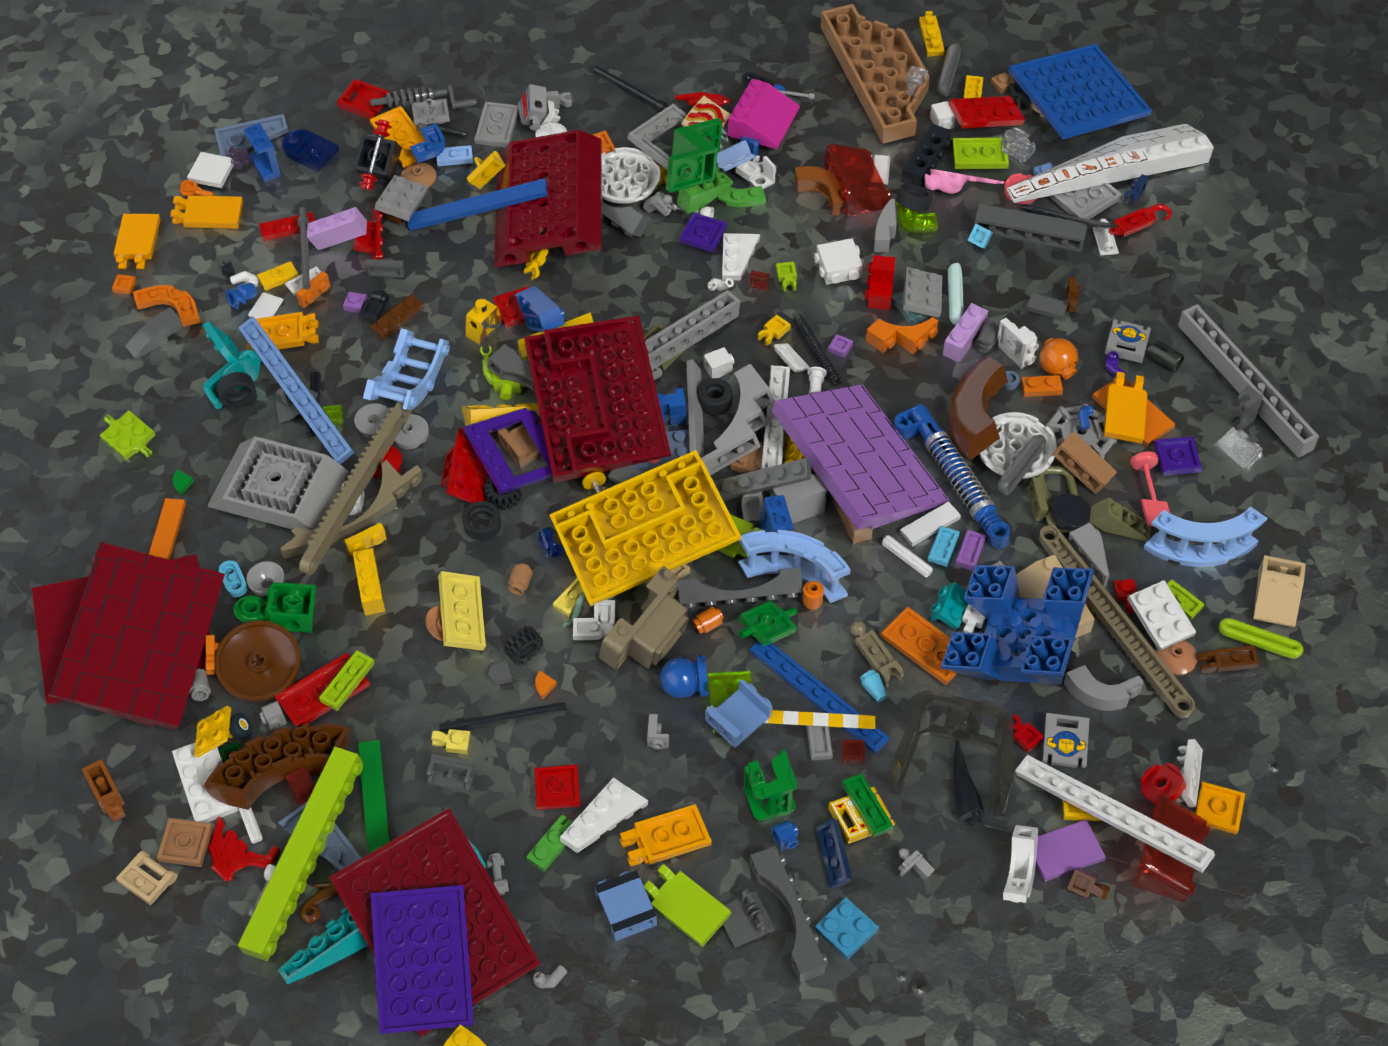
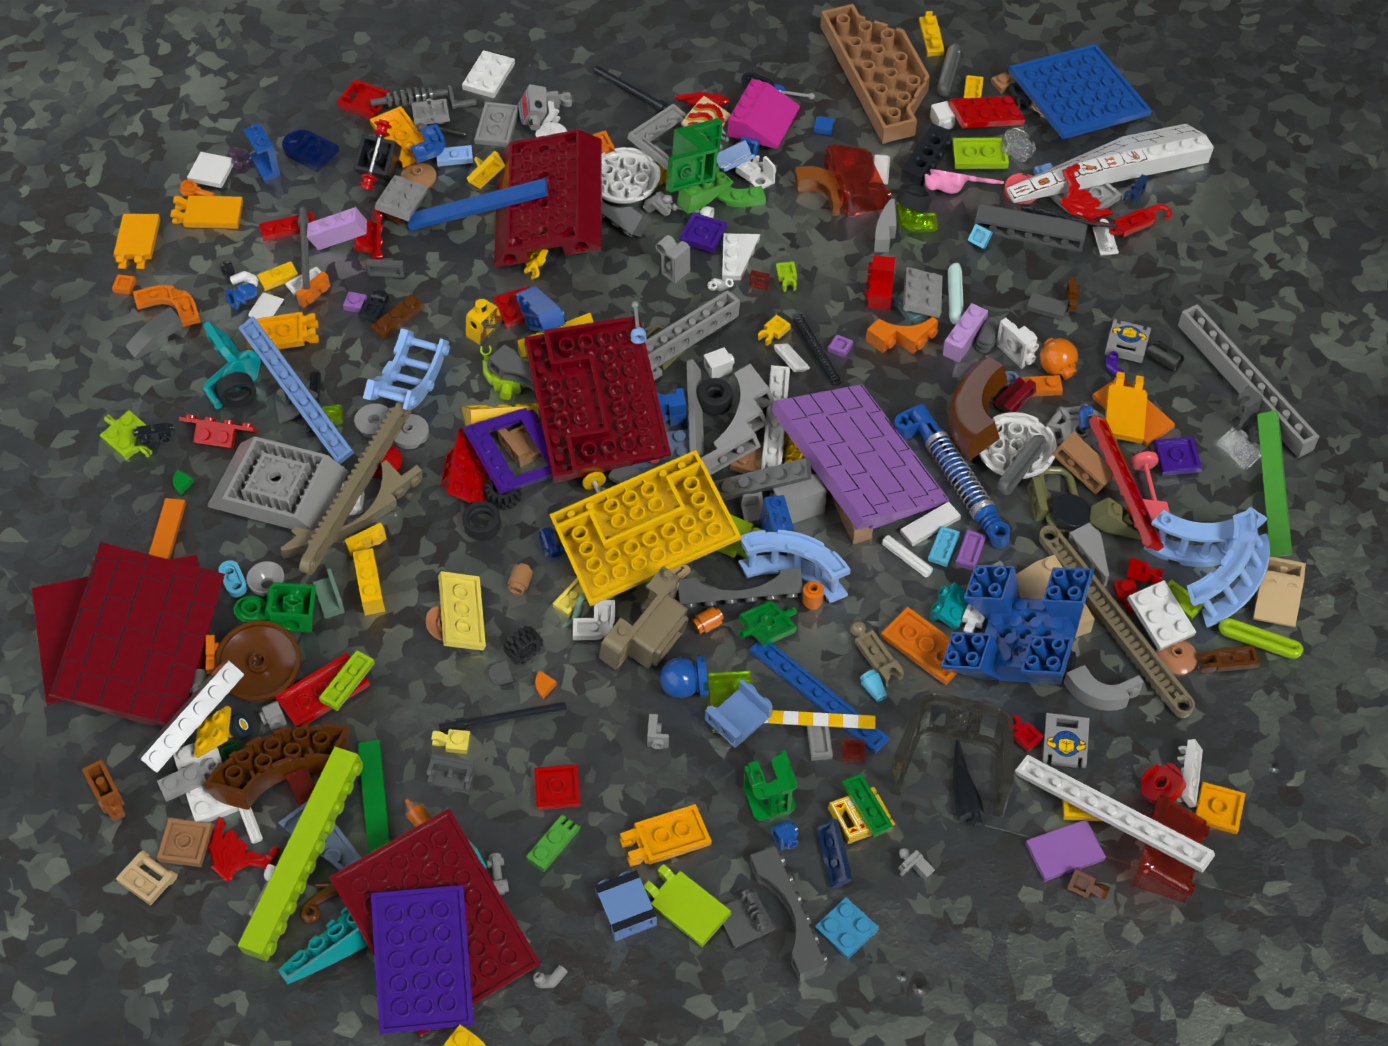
(145, 436): none -> black hinge
(185, 780): none -> light grey plate
(190, 716): none -> brick
(215, 433): none -> red bracket
(235, 136): sand blue wing -> none
(329, 596): none -> sand green panel
(416, 812): none -> orange piece
(488, 74): none -> white plate
(602, 814): white wing -> none
(638, 334): none -> light blue hinge
(674, 258): none -> light grey hinge
(816, 378): white pin -> none
(823, 125): none -> blue tile
(839, 261): white brick -> none
(915, 77): clear plate -> none
(1015, 395): none -> dark red panel
(1022, 864): white arch -> none
(1079, 201): none -> red animal
(1126, 483): none -> red plate
(1141, 571): none -> red plate
(1248, 551): none -> light blue fence
(1274, 484): none -> bright green tile

